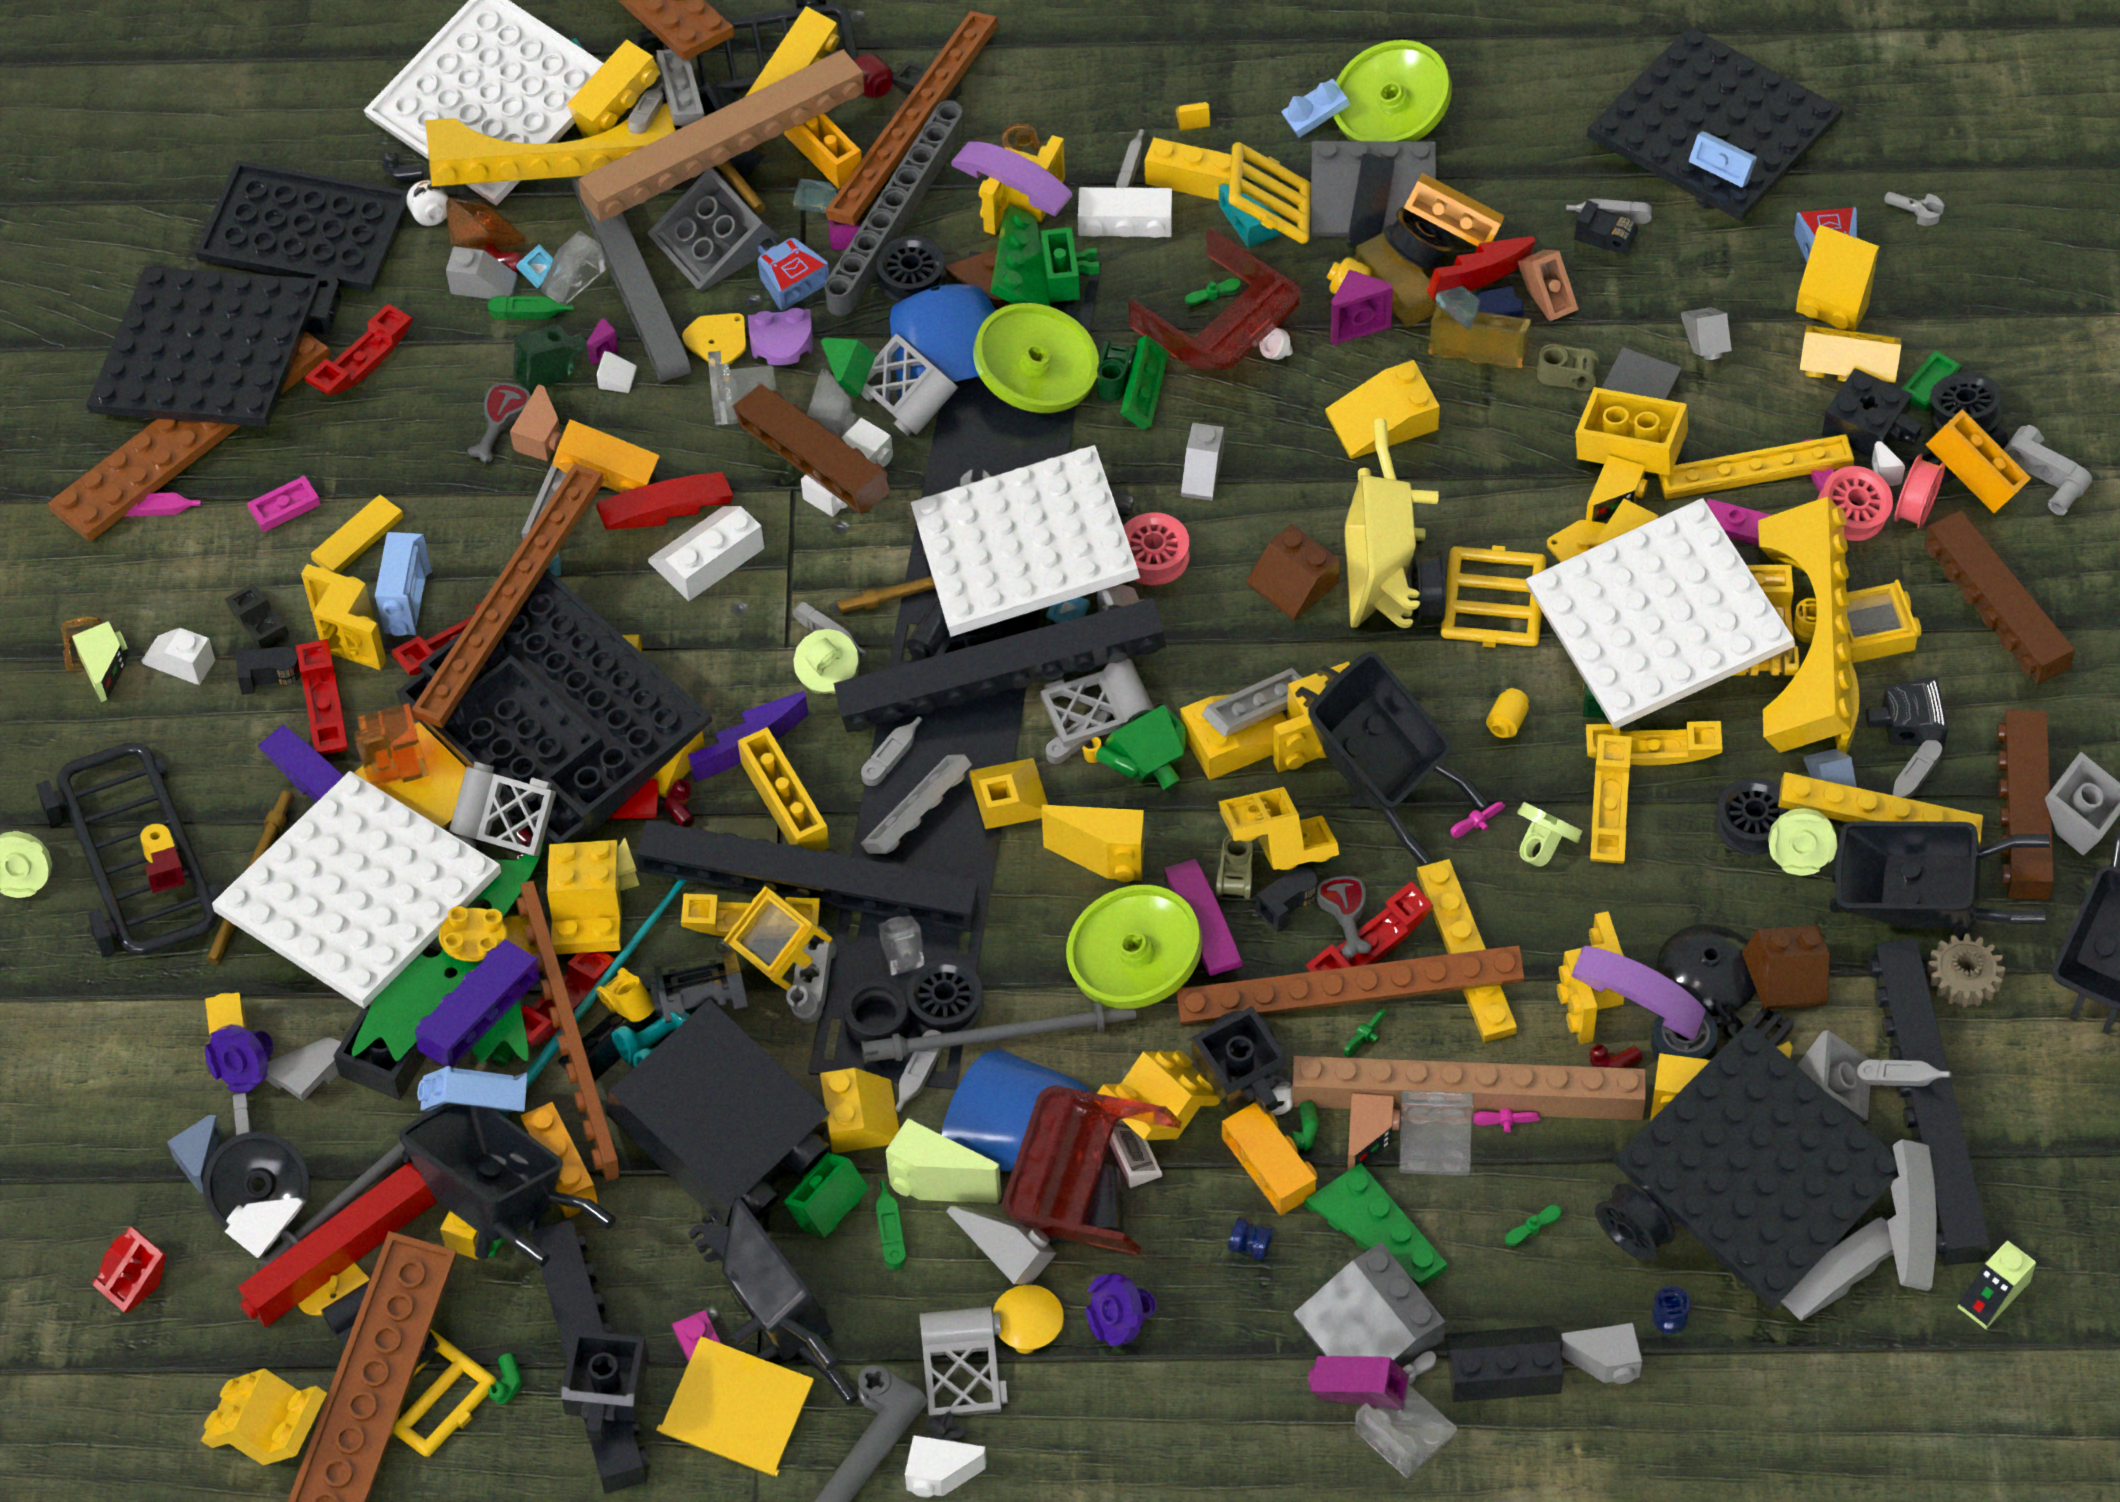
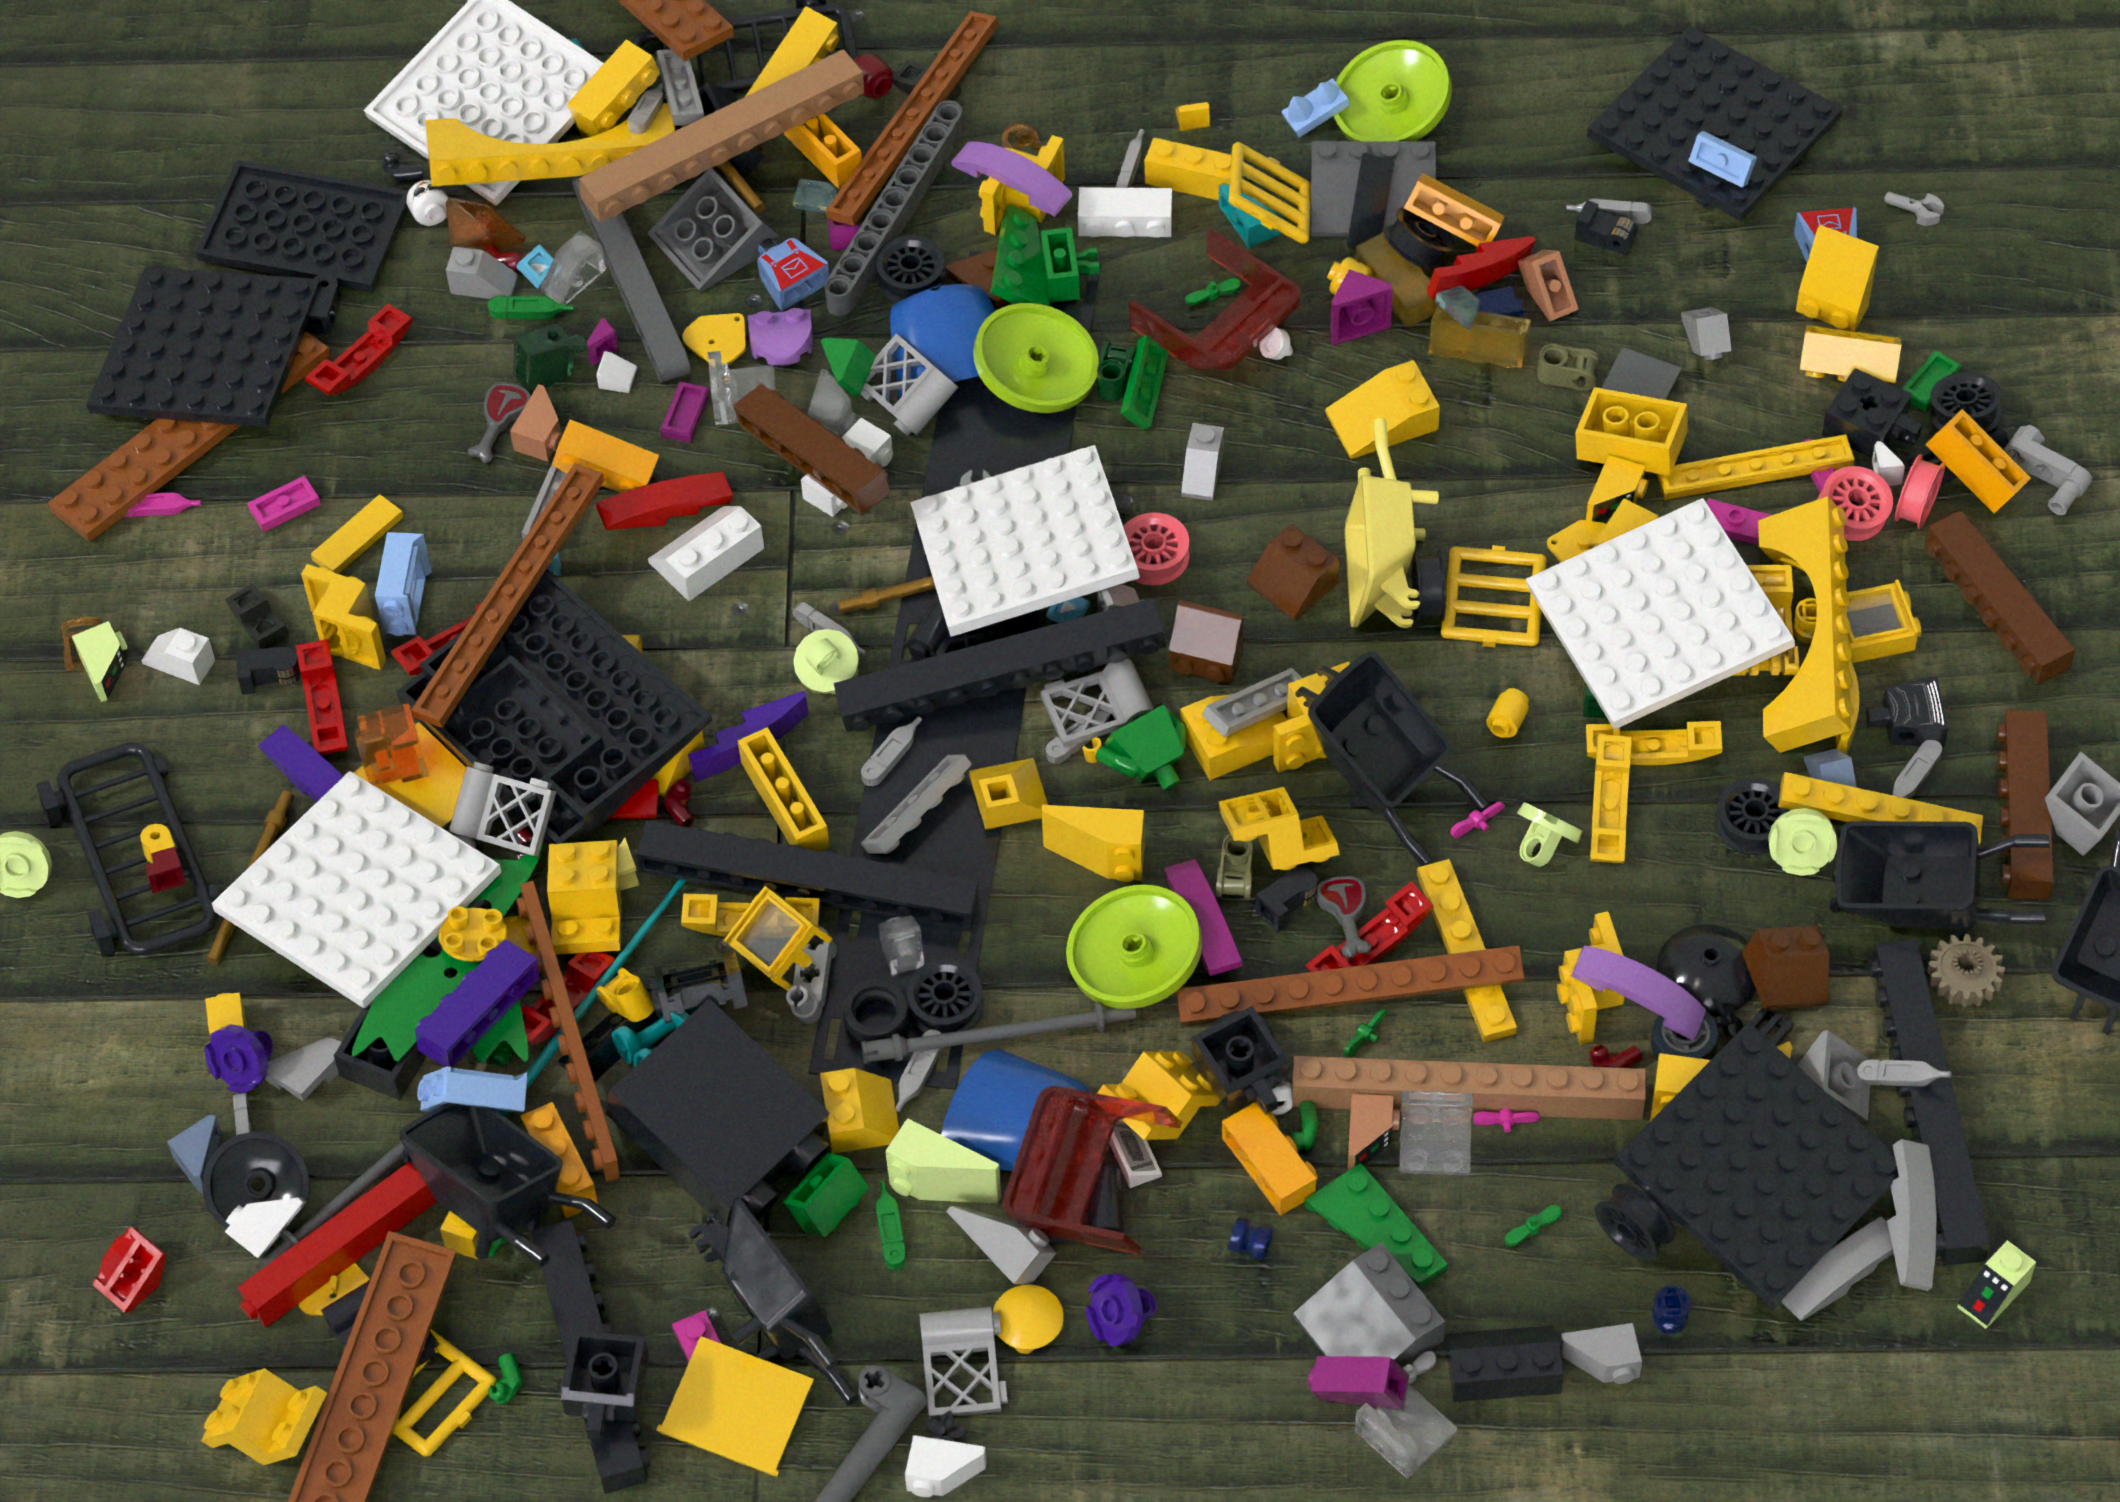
(685, 412): none -> magenta tile
(1206, 642): none -> slope

